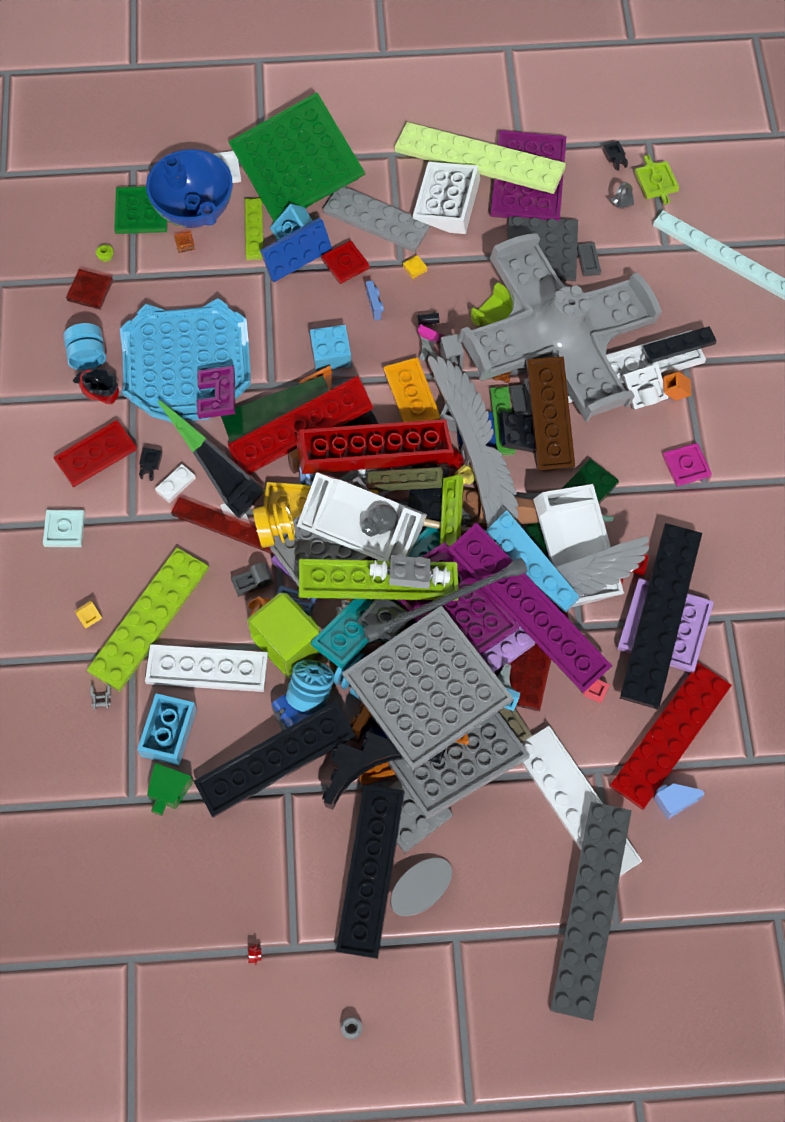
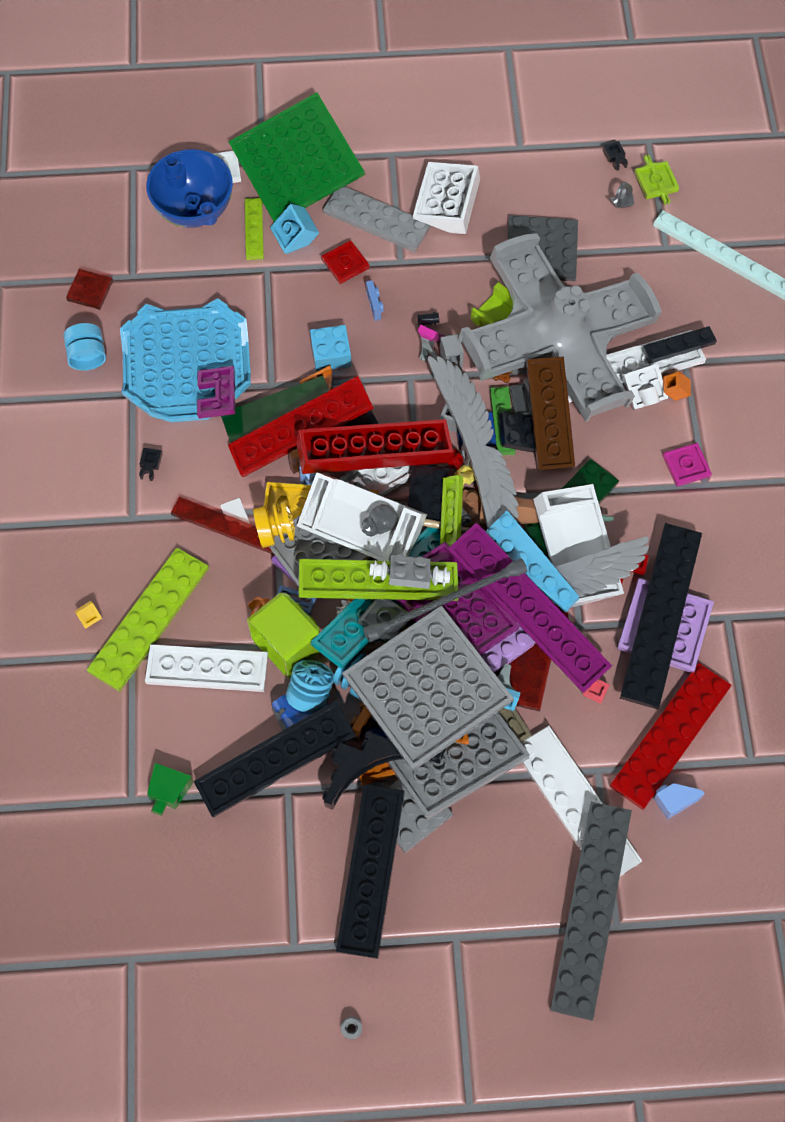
(64, 528): light aqua tile -> none
(95, 453): red plate -> none
(98, 385): black hair -> none
(107, 256): lime plate -> none
(107, 695): light grey piece -> none
(135, 212): green plate -> none
(167, 729): medium azure brick -> none
(175, 483): white plate -> none
(184, 242): clear orange plate -> none
(231, 481): black plate -> none
(253, 580): dark grey plate -> none
(254, 954): red plate -> none
(296, 249): blue plate -> none
(405, 479): olive plate -> none
(411, 391): light orange plate -> none
(415, 267): yellow plate -> none
(421, 887): light grey shield -> none
(491, 159): yellowish green plate -> none
(522, 201): magenta plate -> none
(588, 259): dark grey tile -> none

